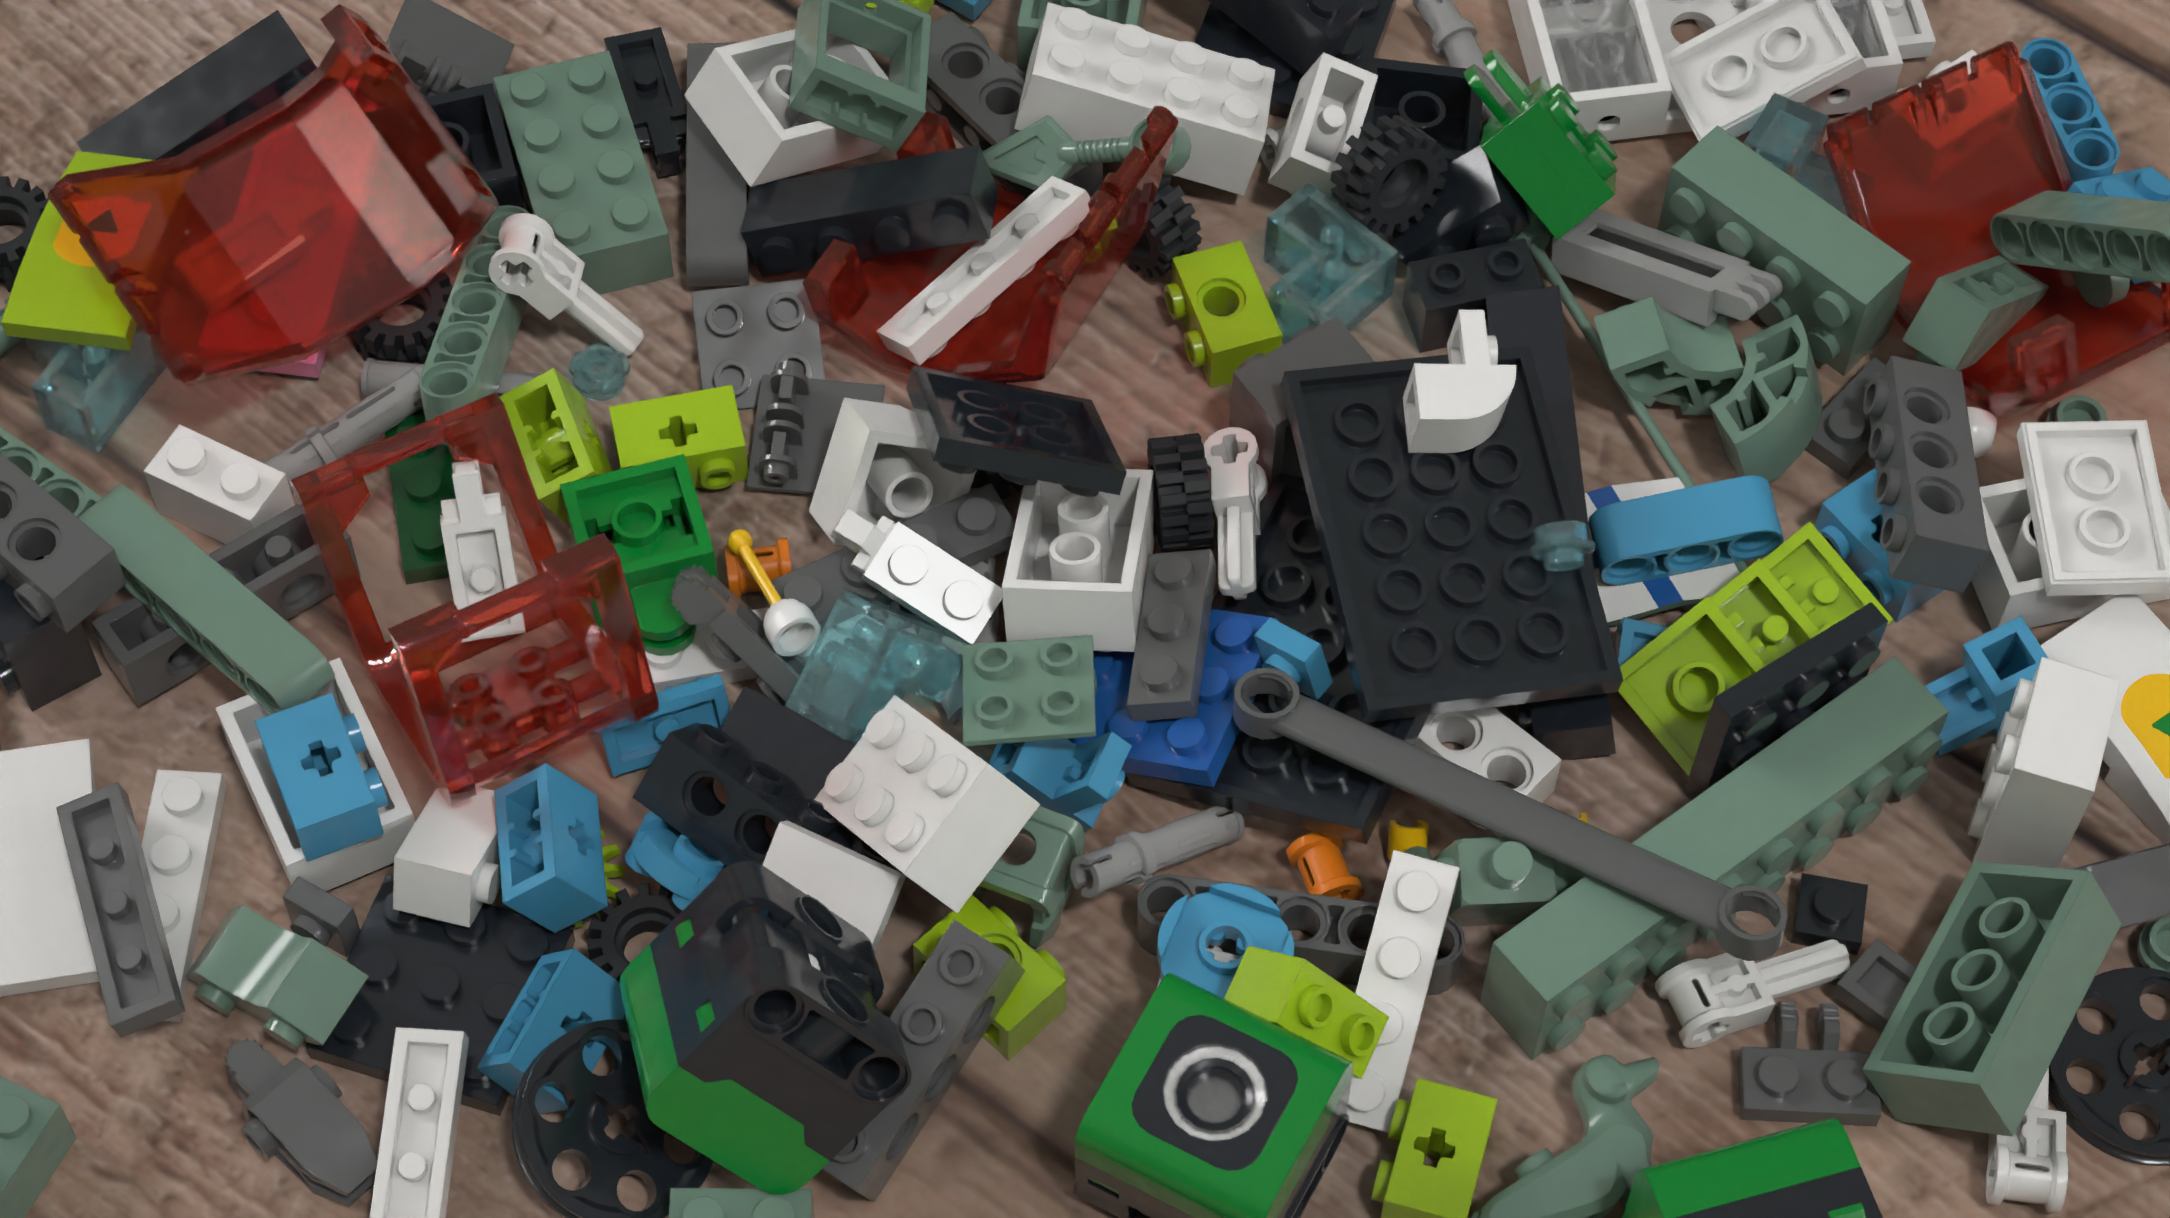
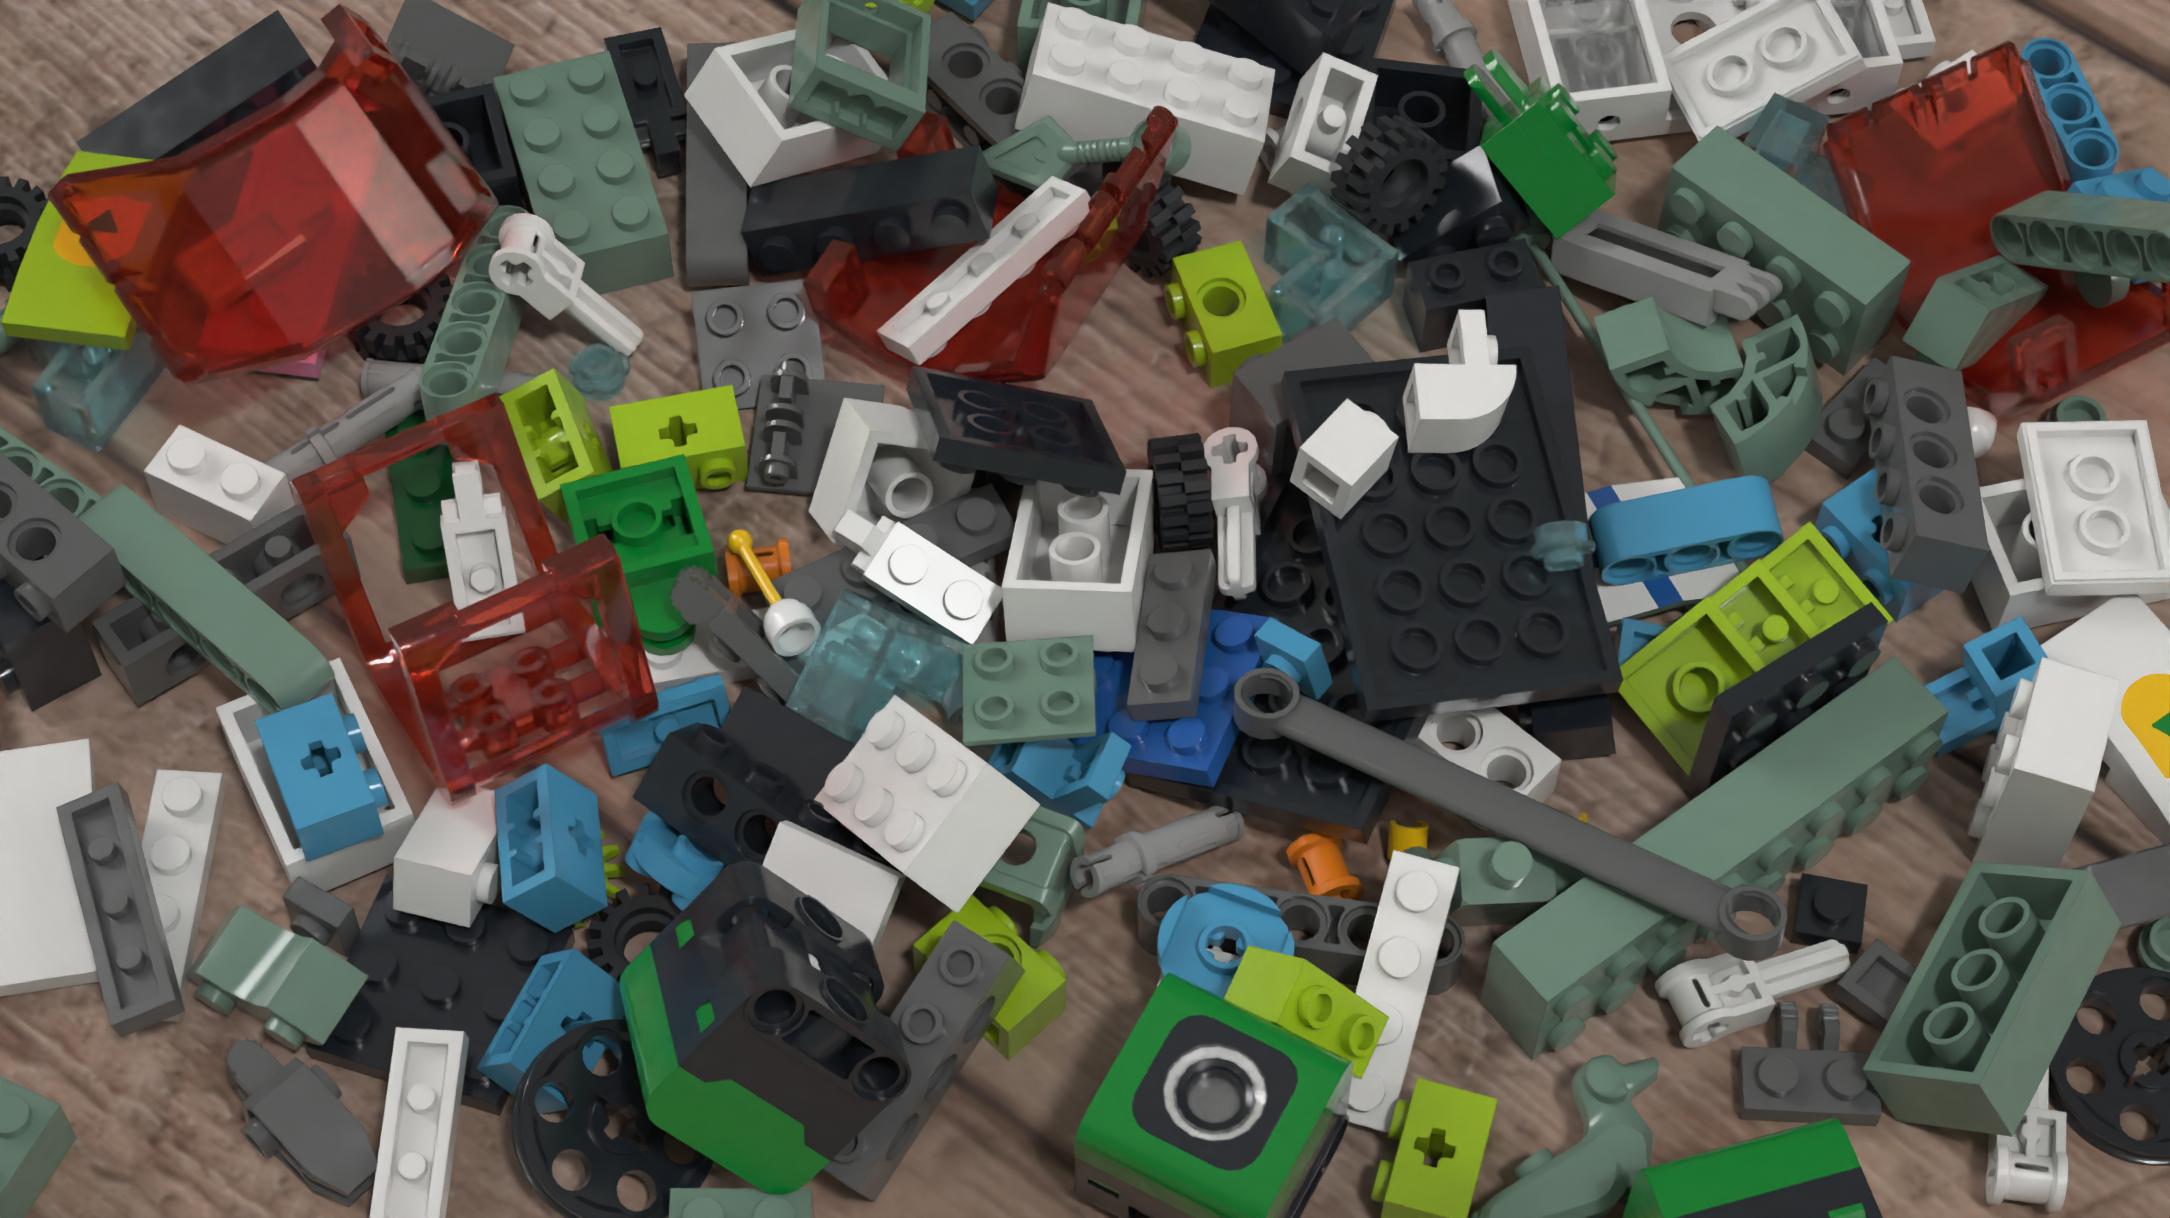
(1344, 458): none -> white brick

